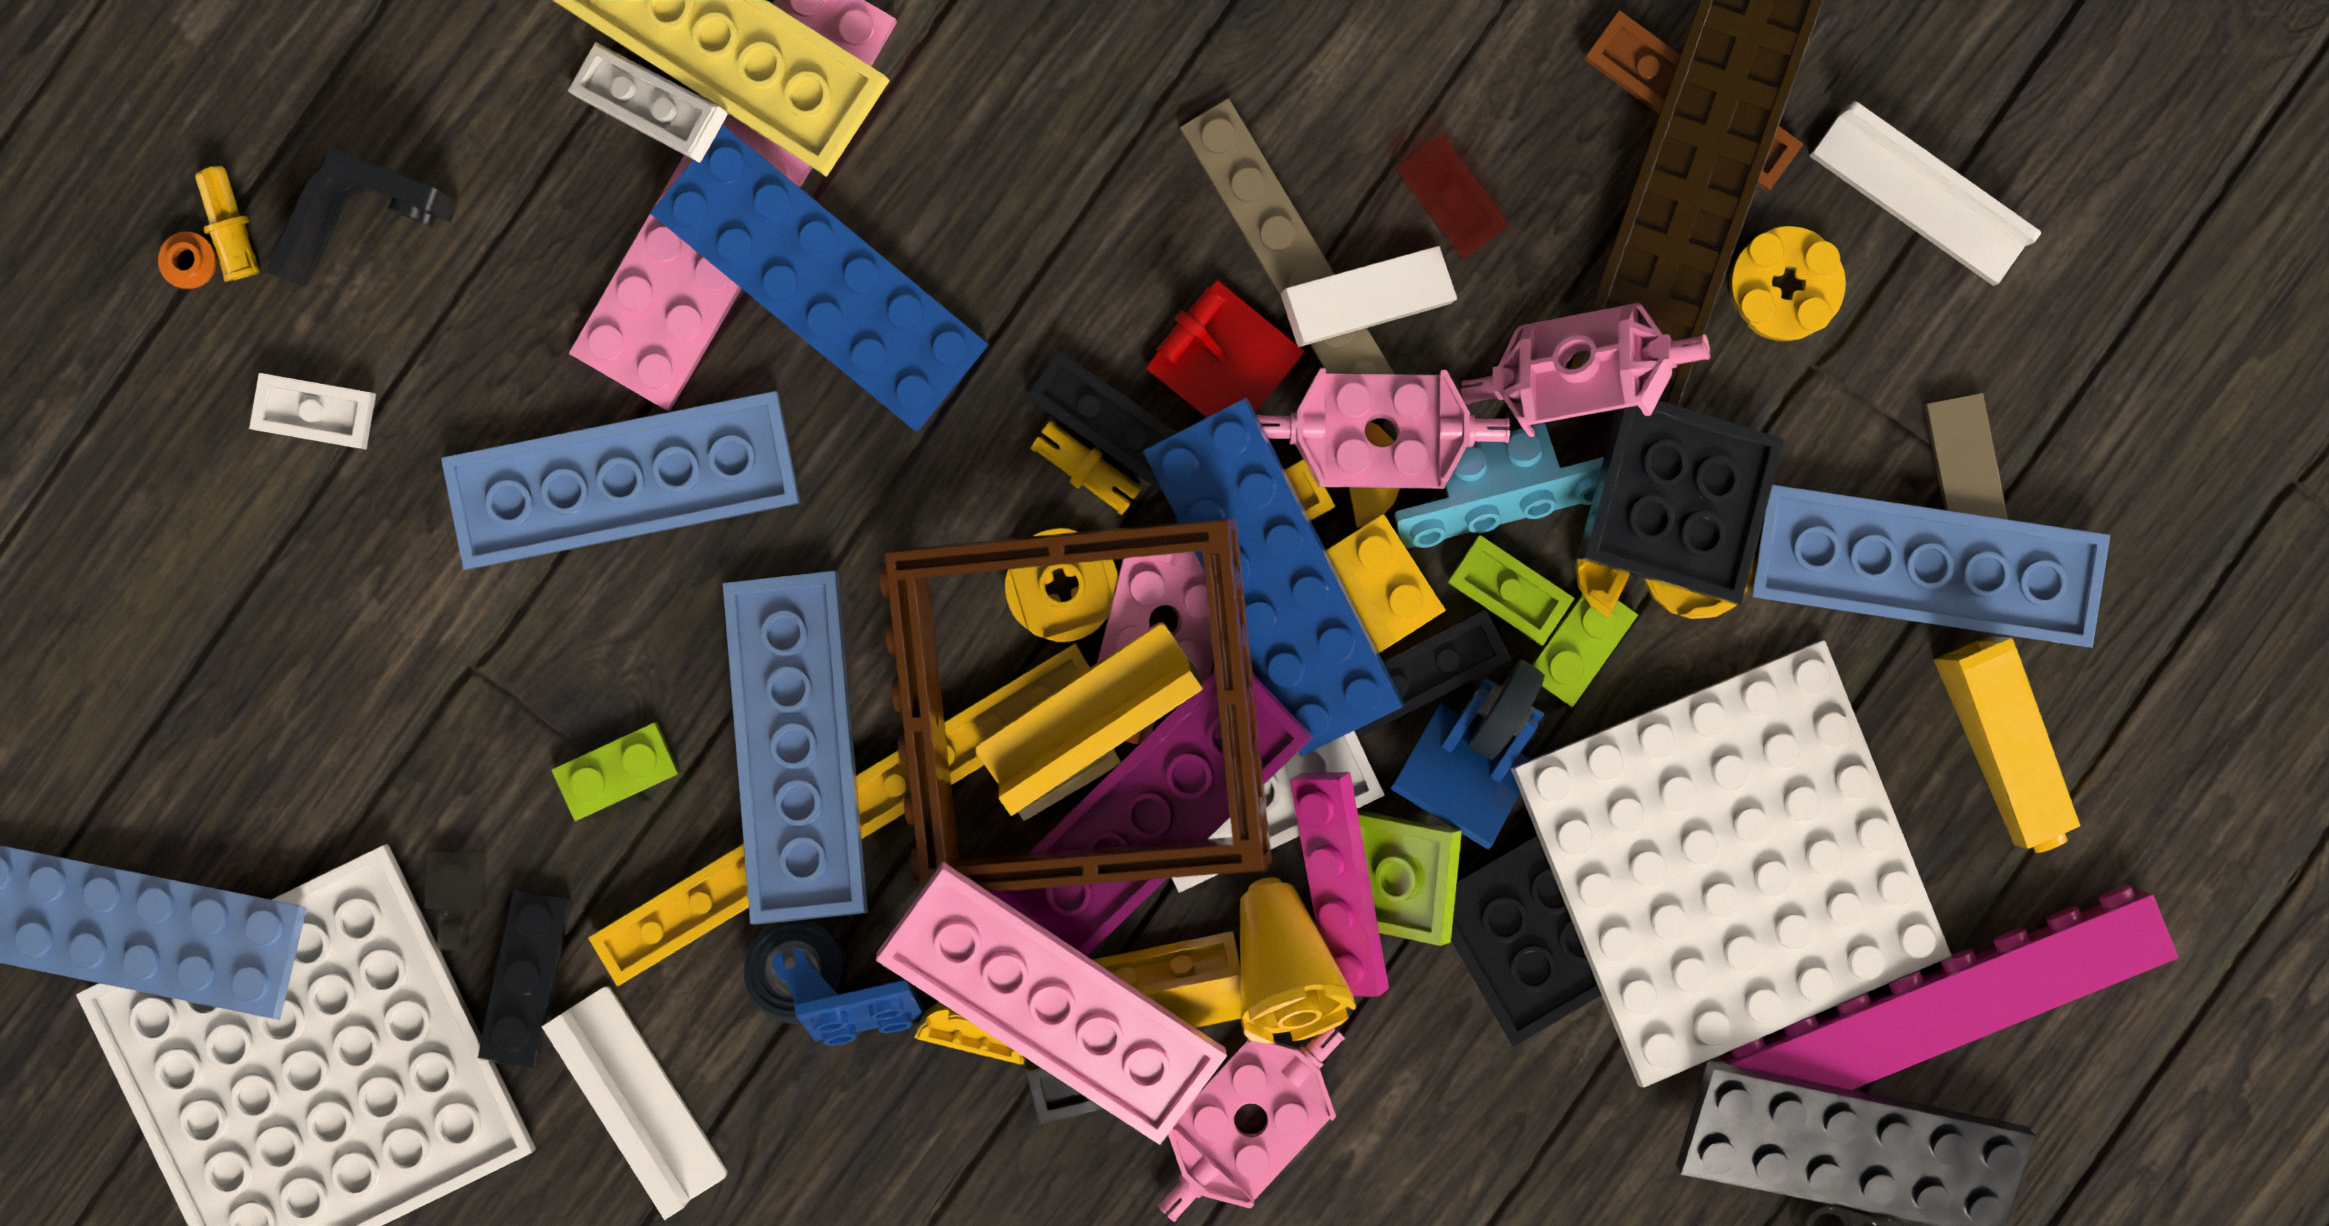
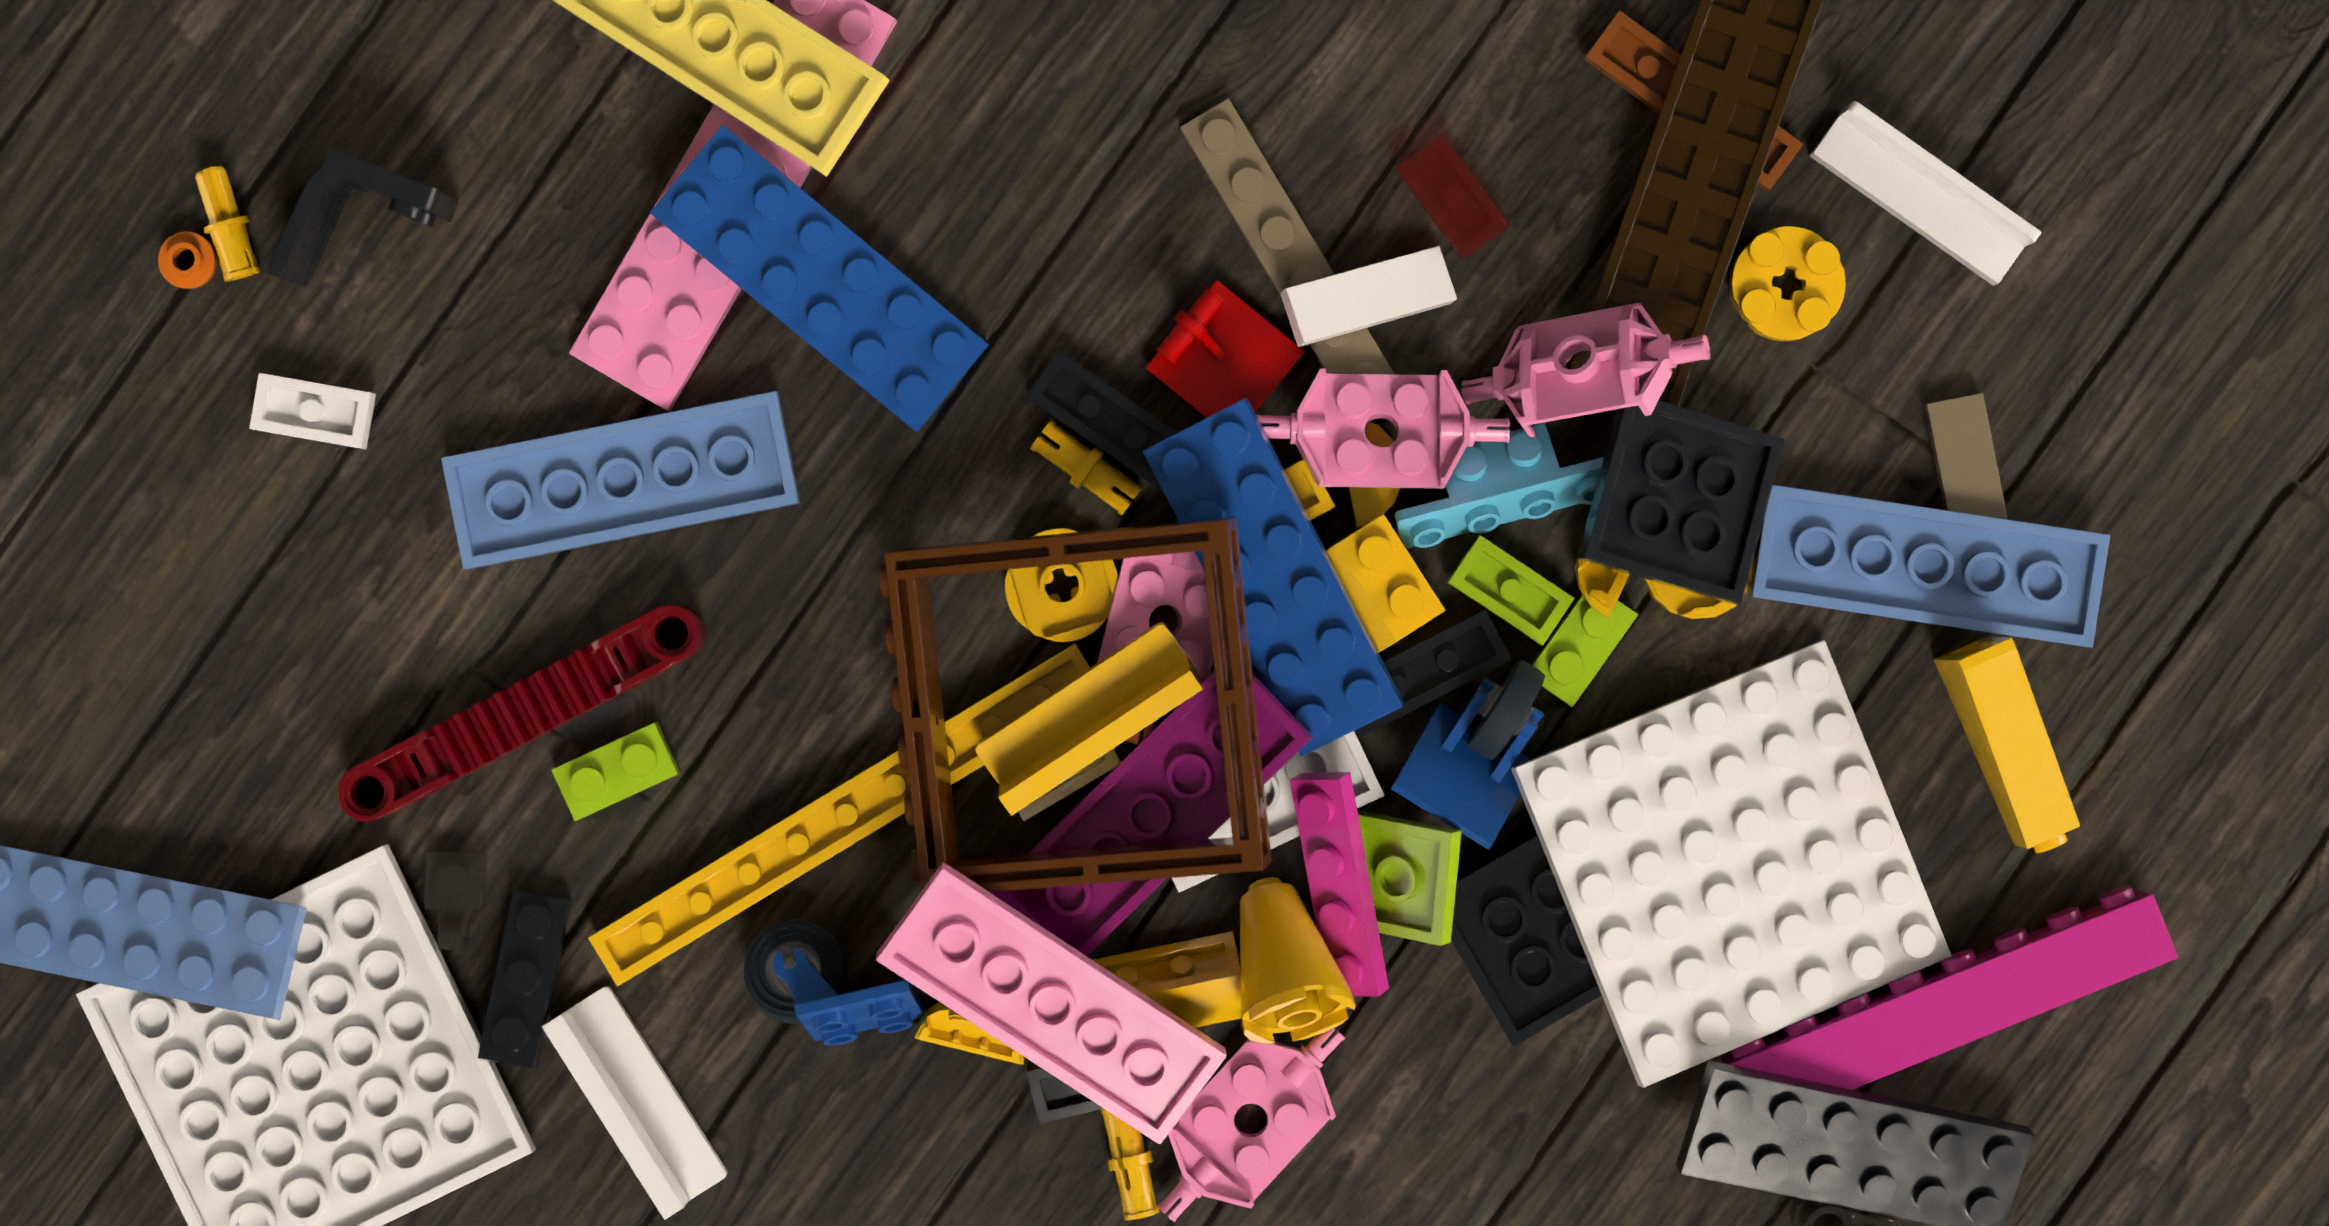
(520, 713): none -> dark red gear
(648, 102): white tile -> none
(794, 748): medium blue plate -> none
(1131, 1168): none -> yellow pin

